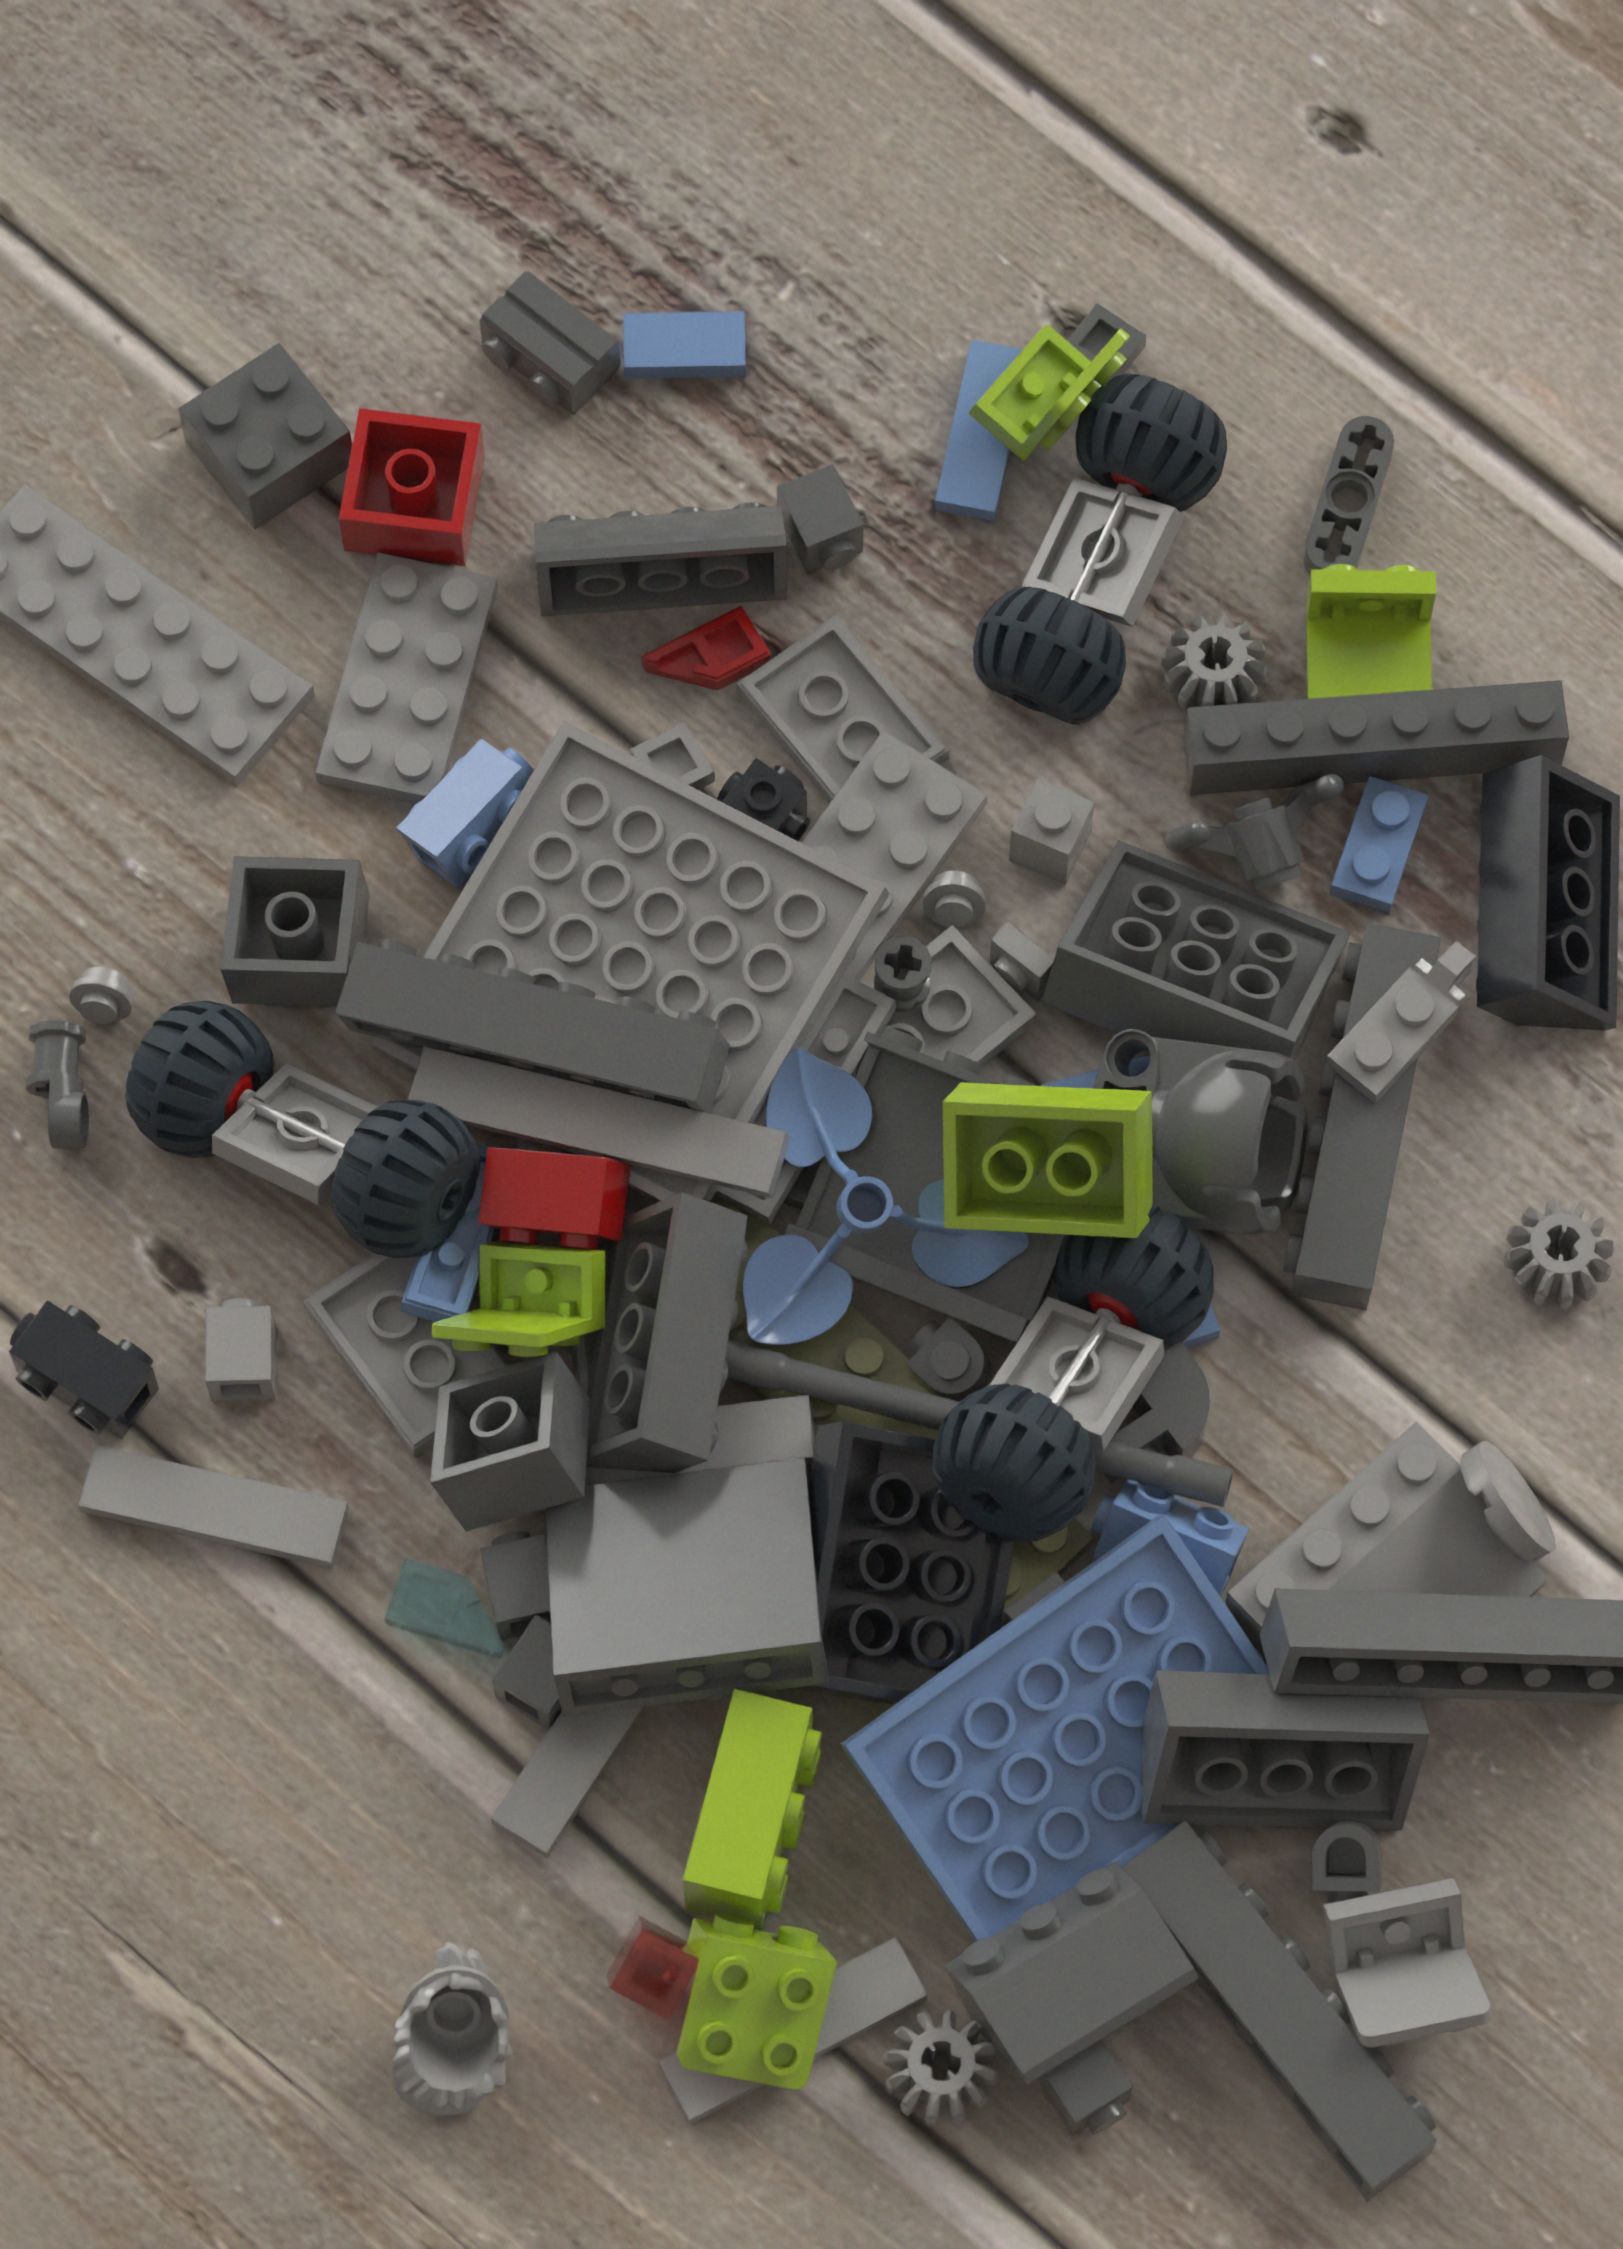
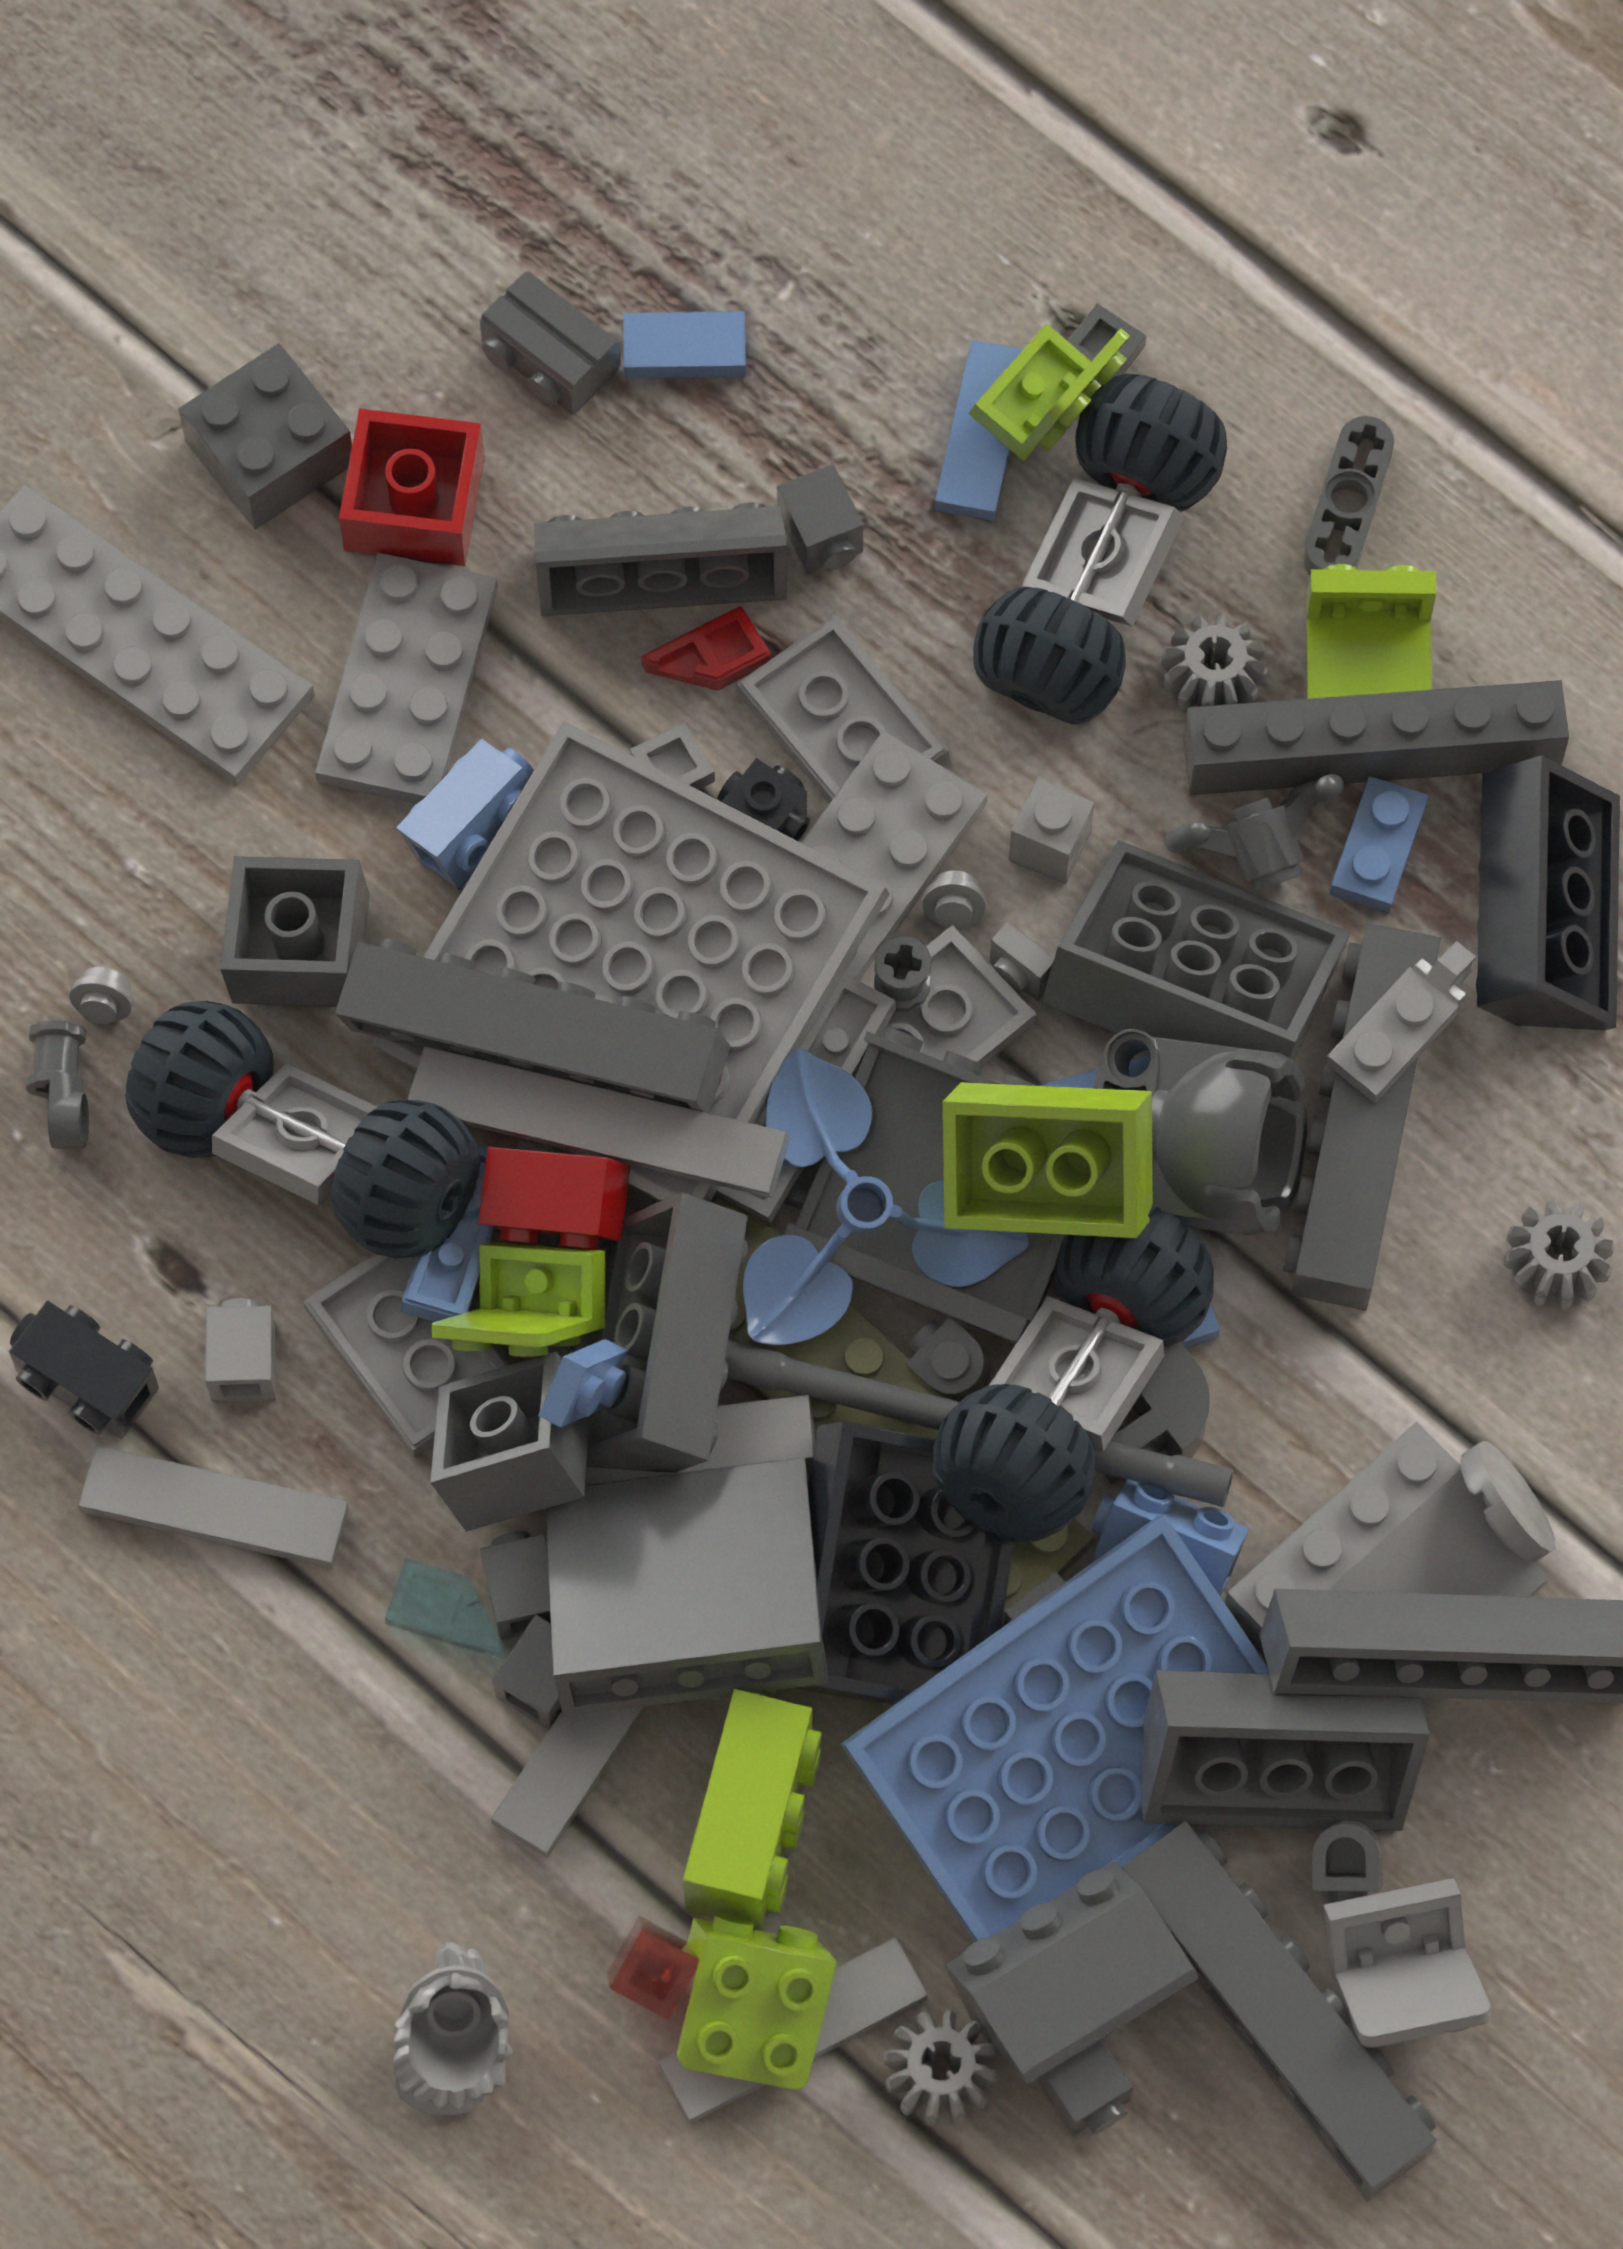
(585, 1383): none -> medium blue plate

